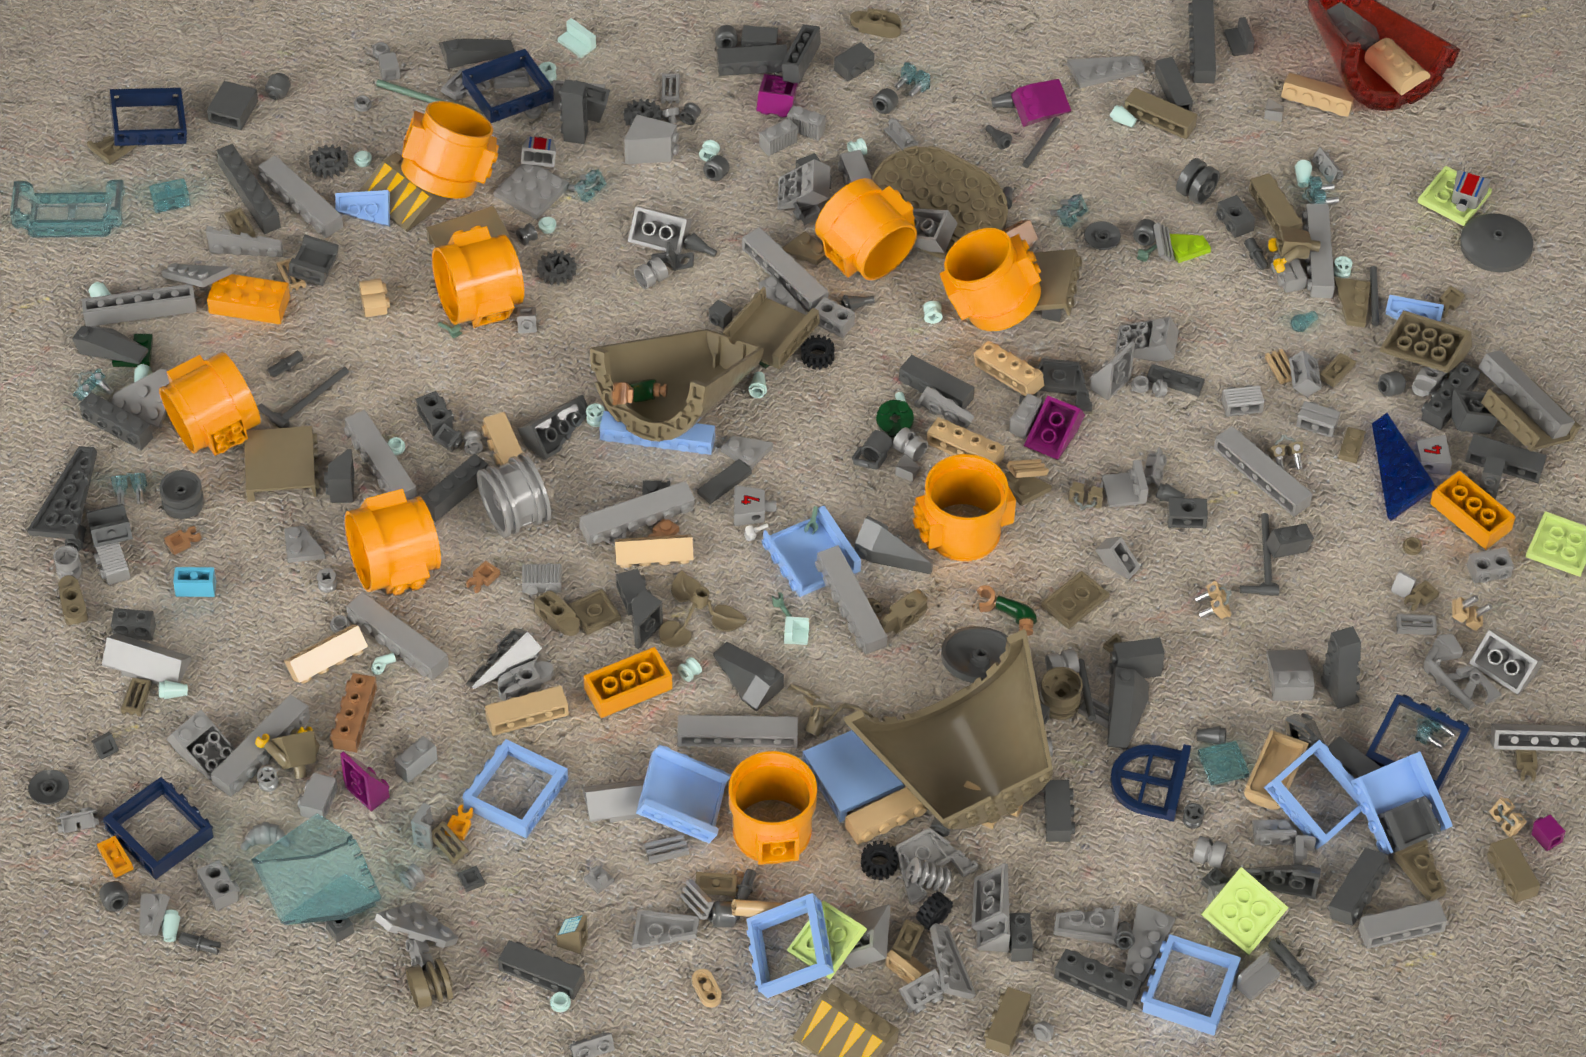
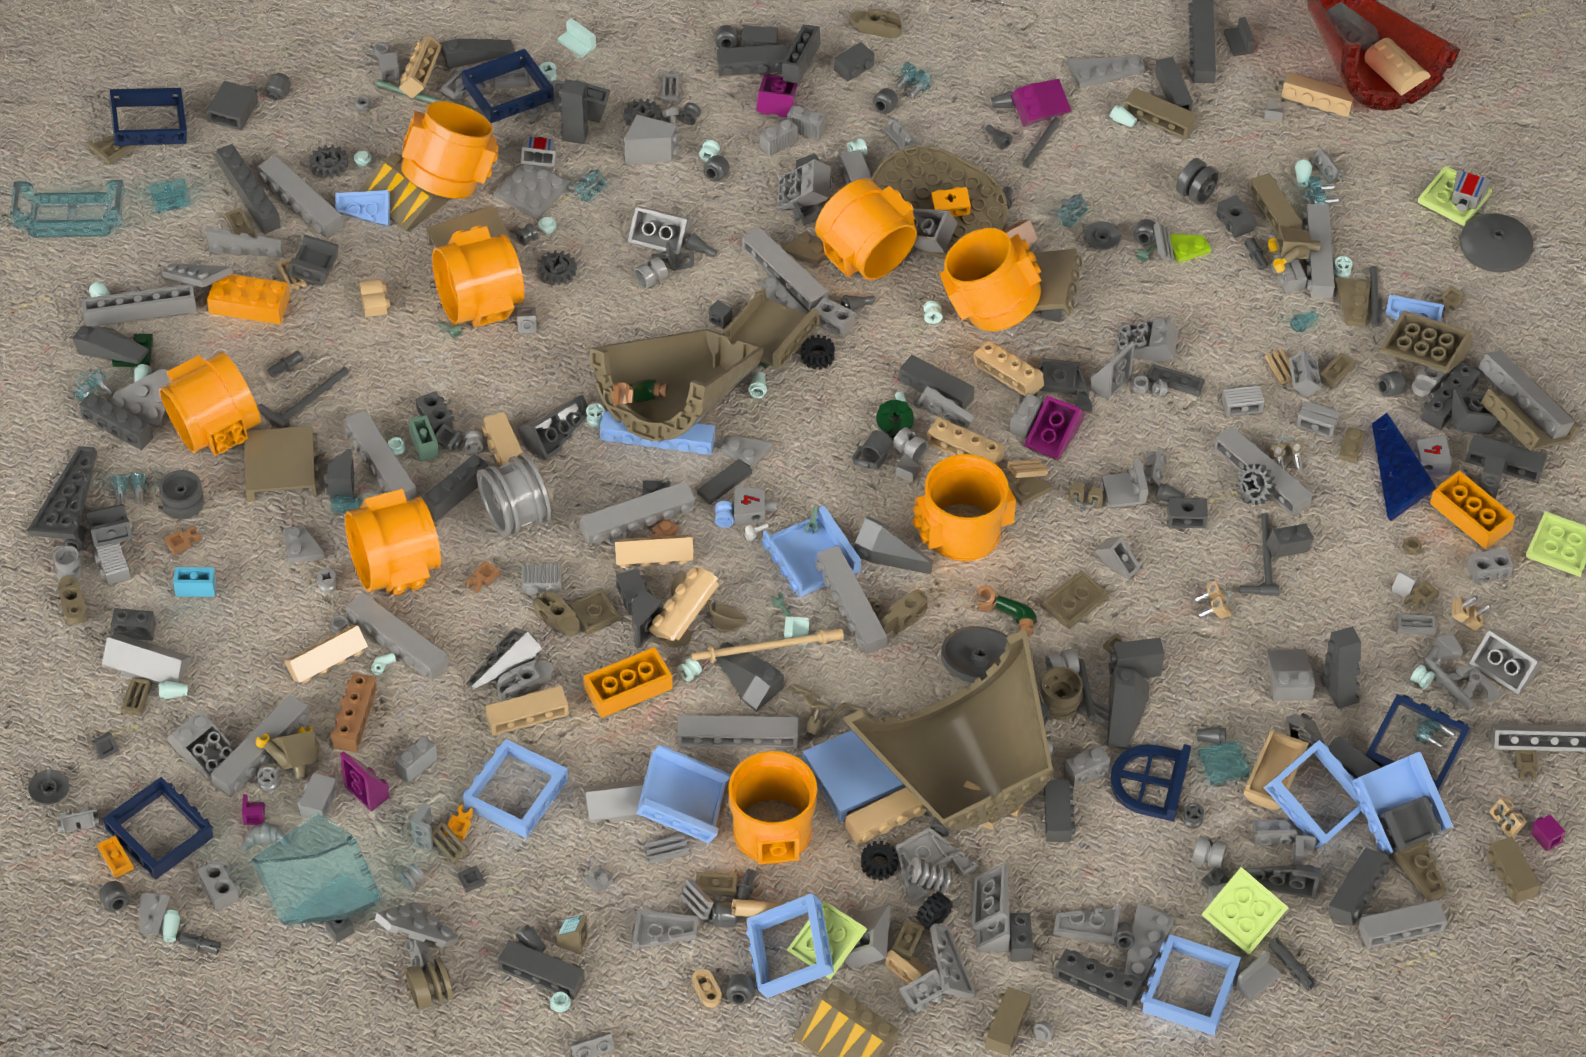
(252, 812): none -> magenta panel
(343, 504): none -> clear light blue cone
(420, 66): none -> tan brick
(423, 438): none -> sand green brick
(530, 938): none -> dark grey cone
(684, 604): none -> tan container
(724, 514): none -> light blue wheel
(740, 989): none -> dark grey head
(823, 636): none -> tan bar
(954, 200): none -> light orange brick
(1087, 766): none -> light grey brick
(1255, 484): none -> dark grey gear
(1422, 676): none -> light aqua wheel

